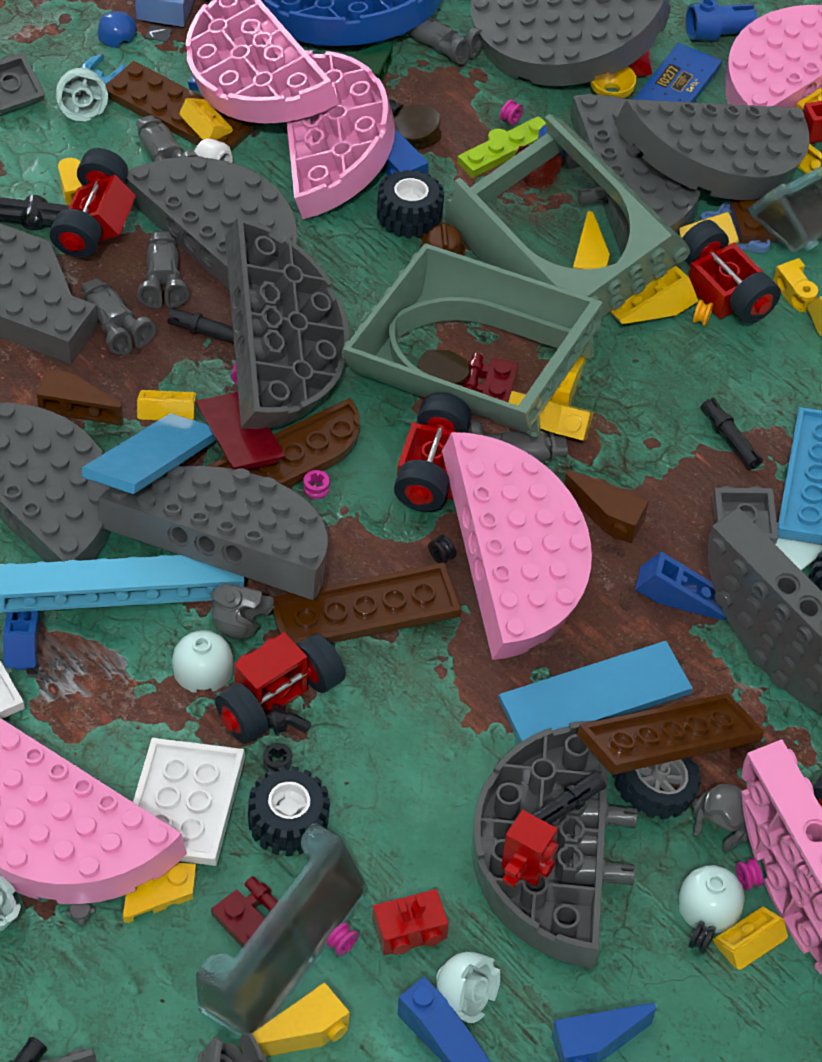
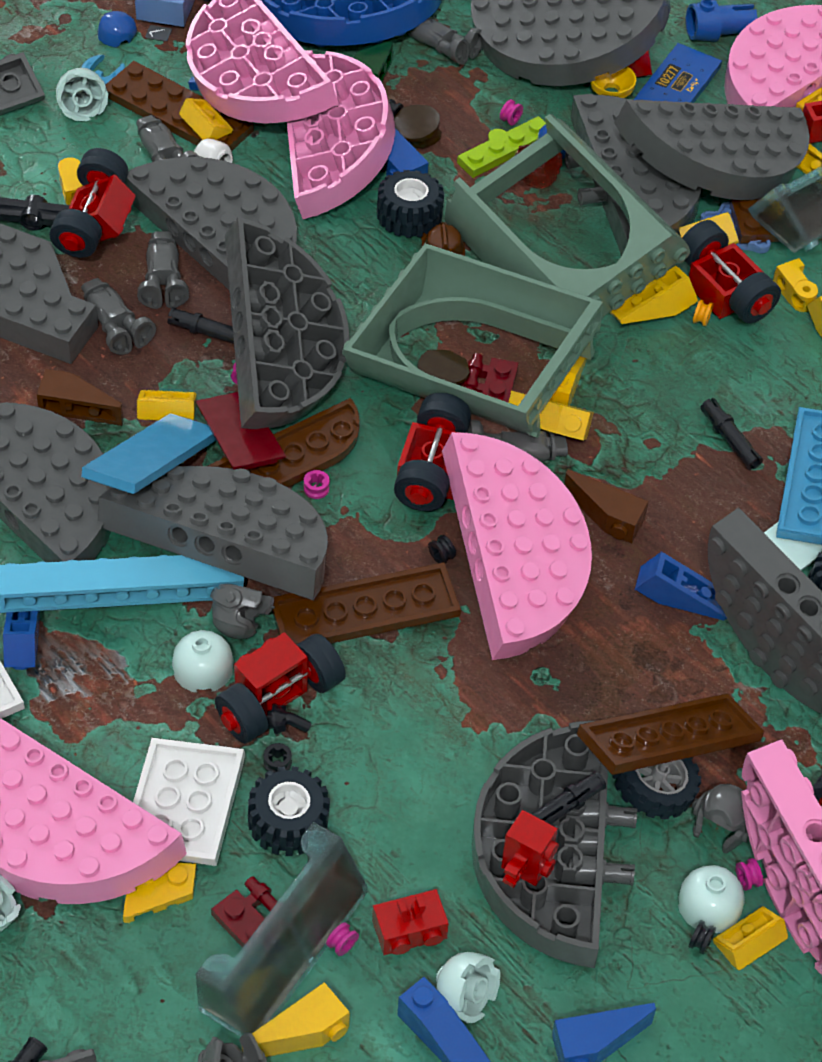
(80, 913): dark grey piece -> none
(592, 248): yellow slope -> none
(597, 691): dark azure tile -> none
(753, 501): dark grey plate -> none

